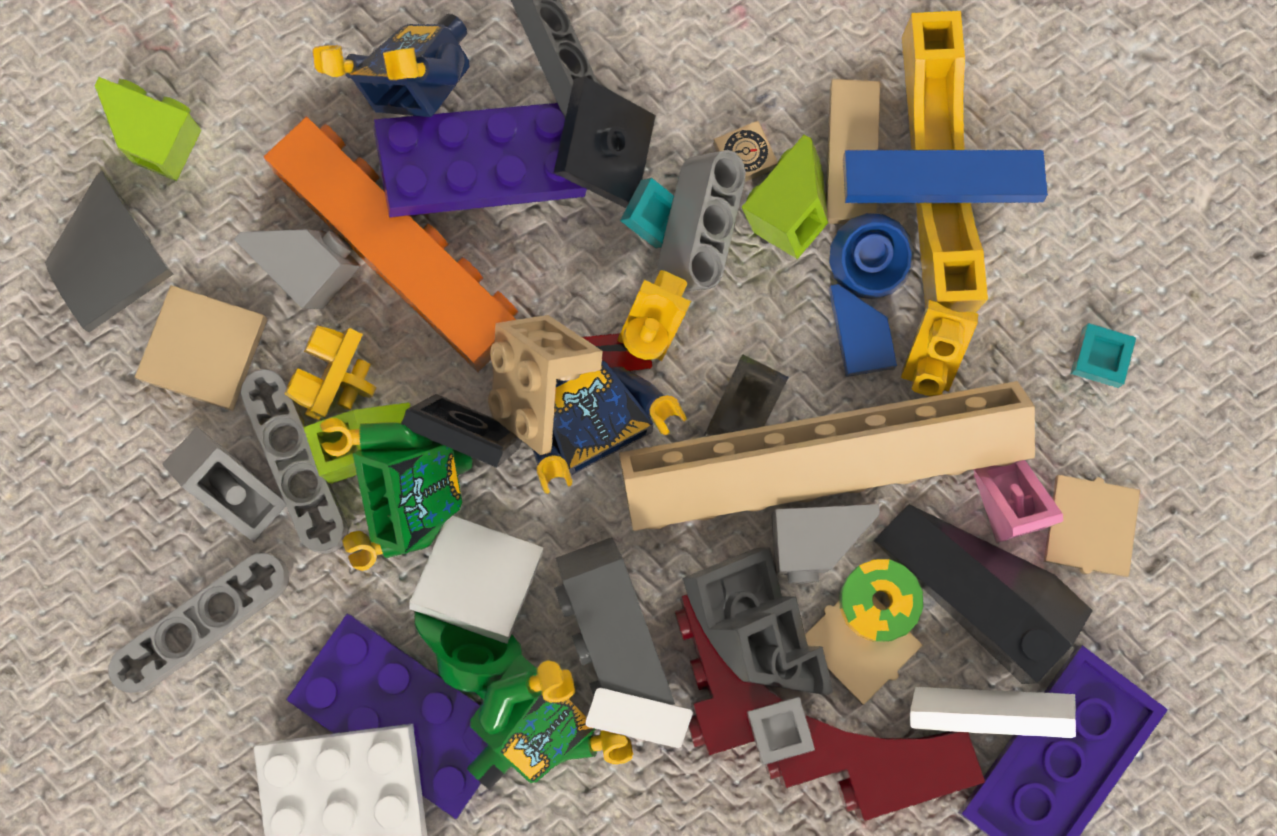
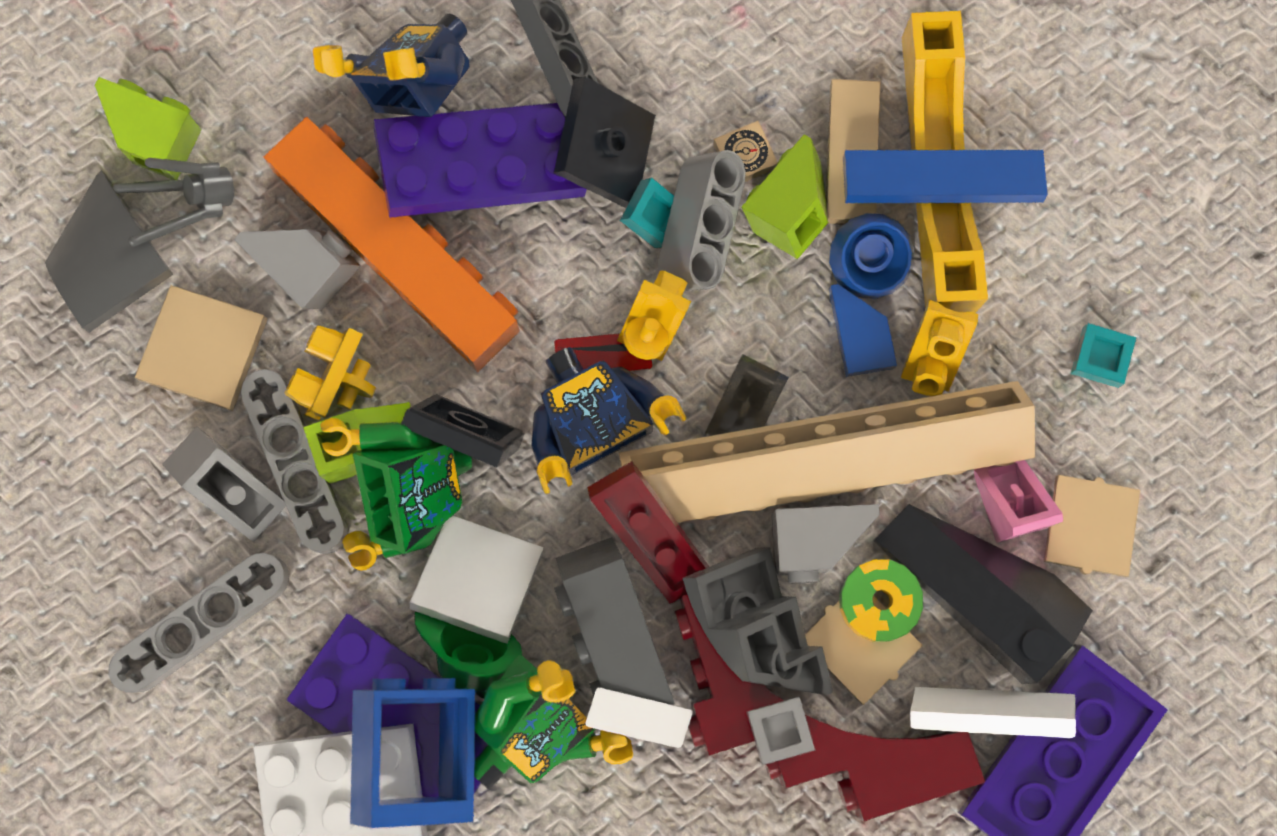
(207, 188): none -> dark grey plant
(456, 756): none -> blue window
(525, 369): tan bracket -> none
(647, 529): none -> dark red plate

